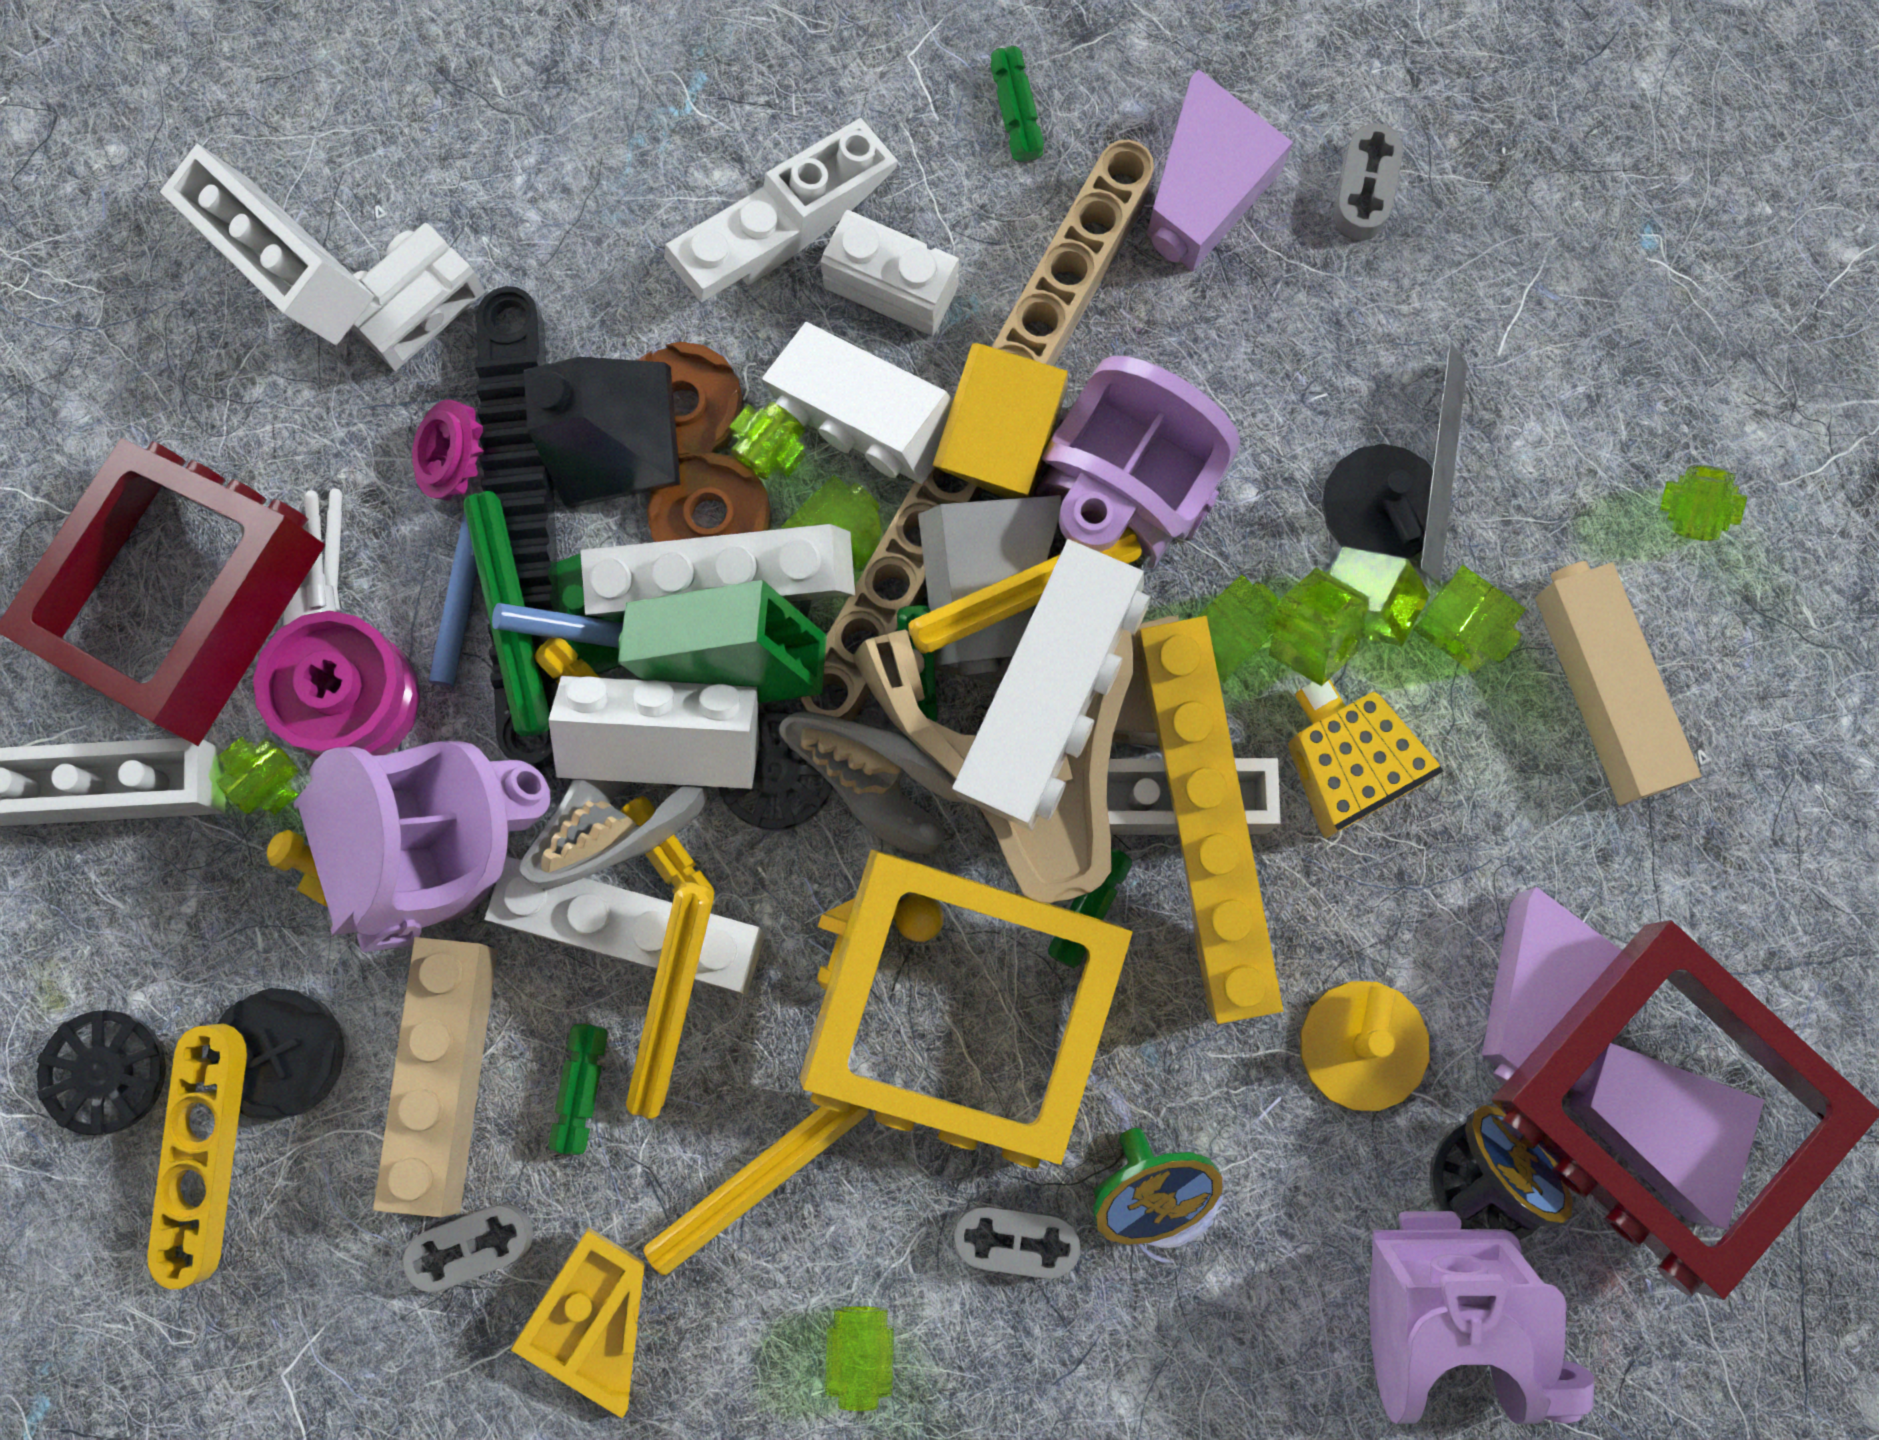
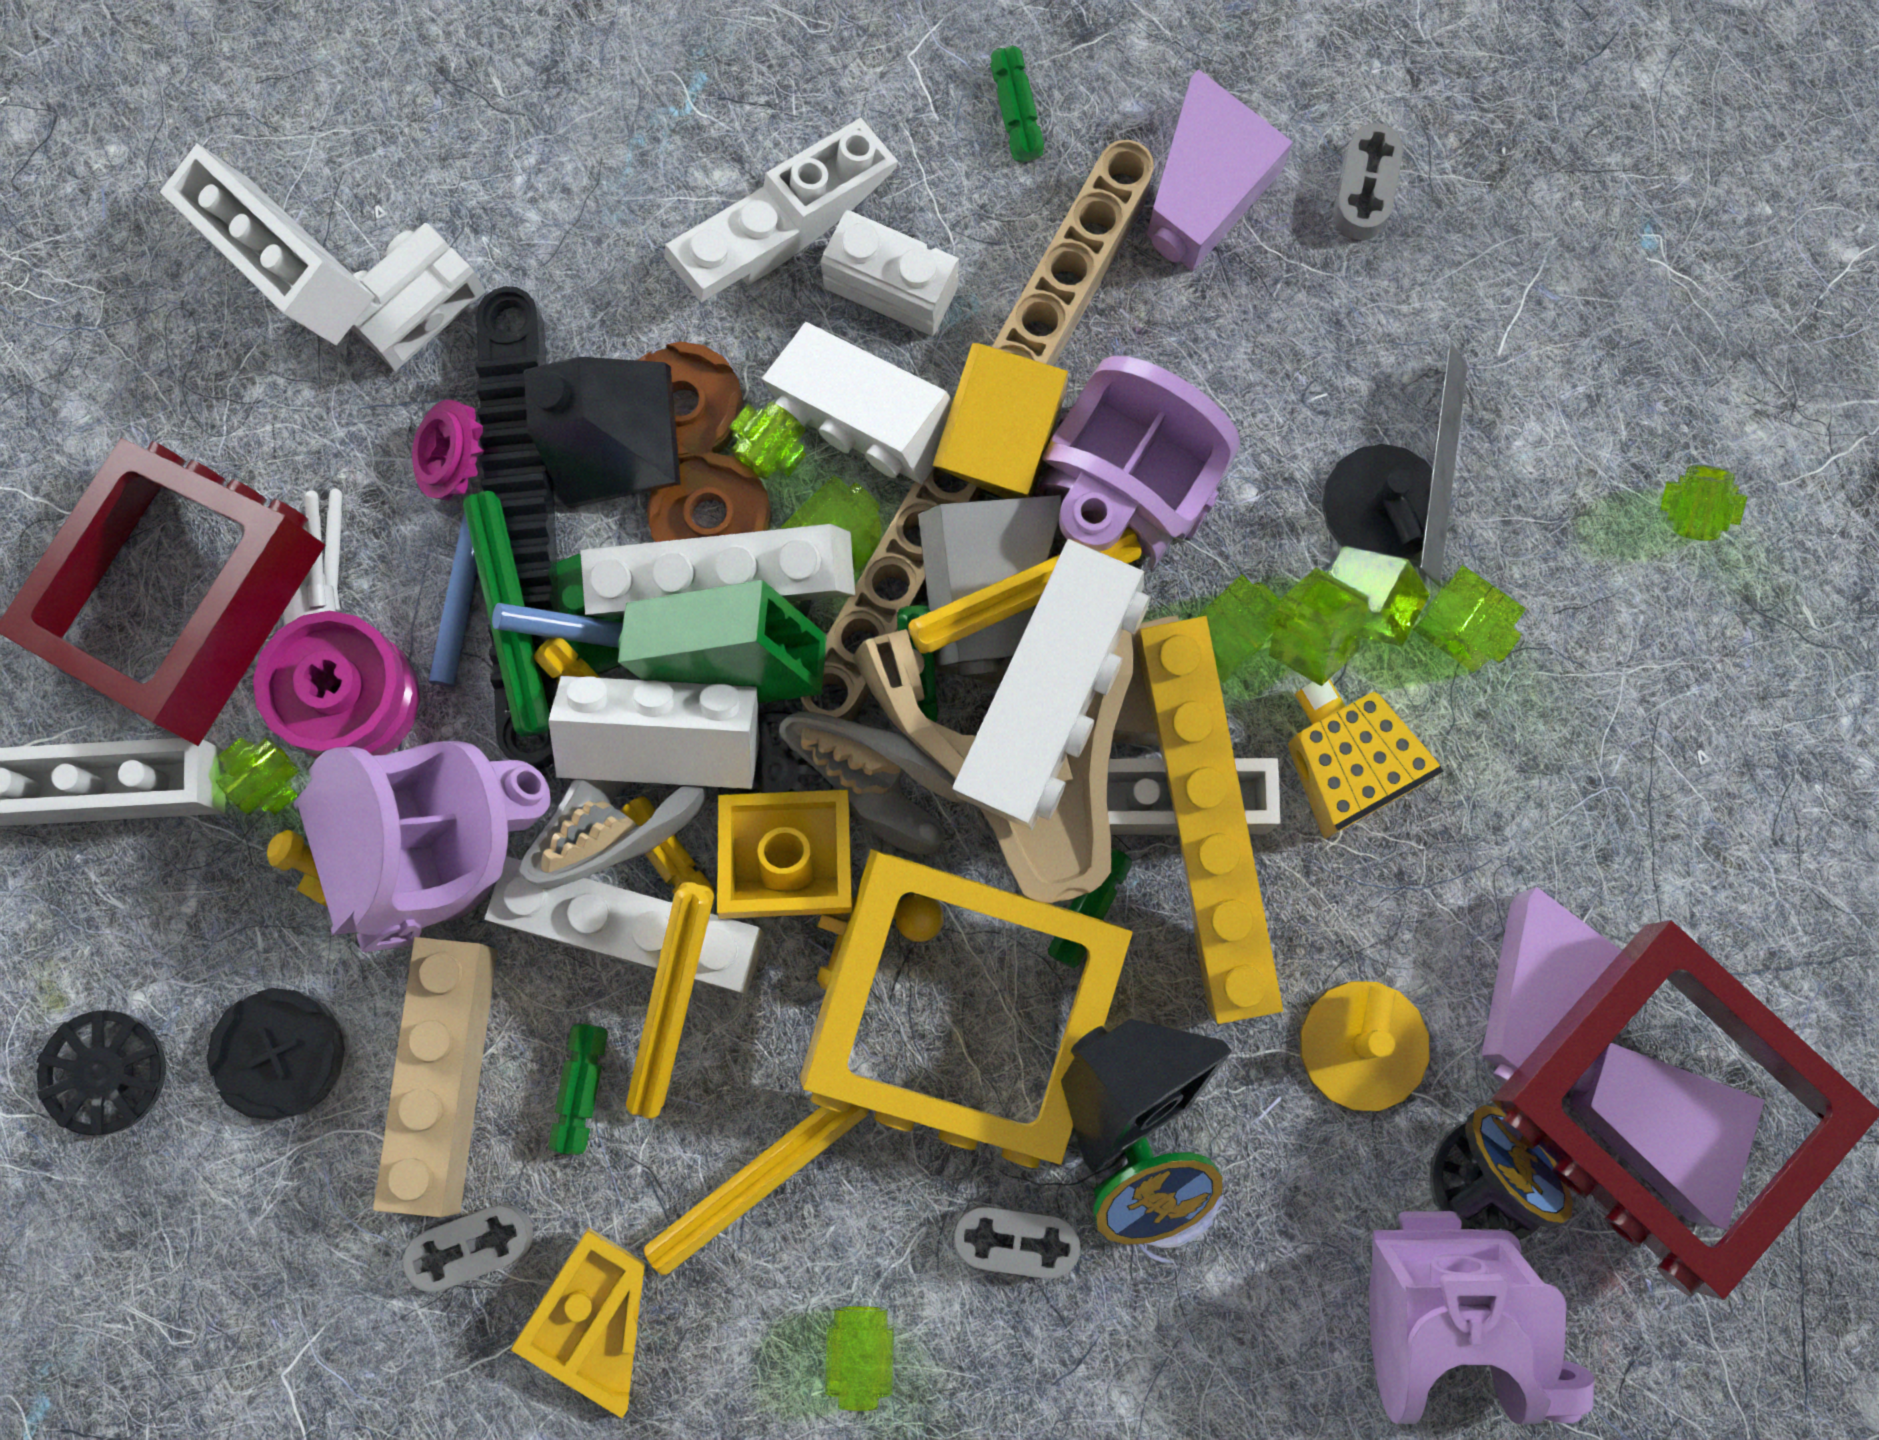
(207, 1157): yellow beam -> none
(784, 854): none -> yellow slope
(1134, 1083): none -> black slope
(1616, 682): tan brick -> none

